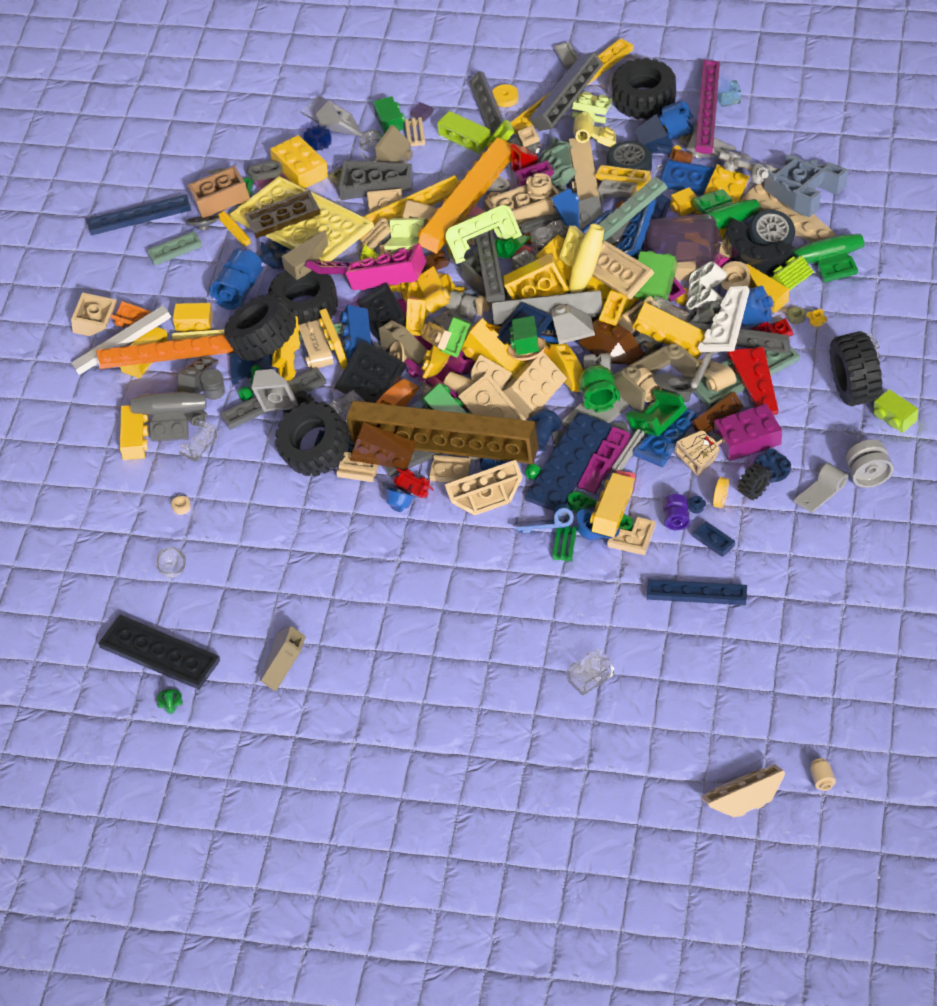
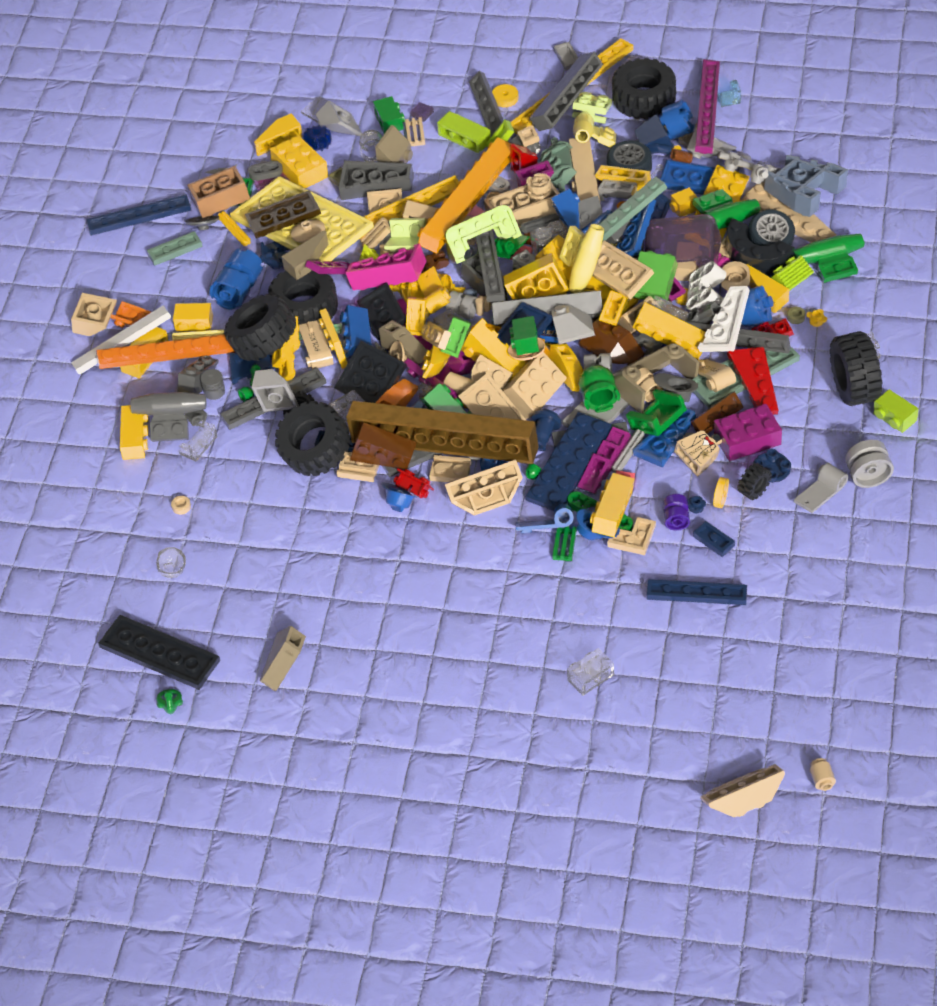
(277, 133): none -> yellow slope
(307, 229): none -> tan dish
(704, 363): light grey piece -> none

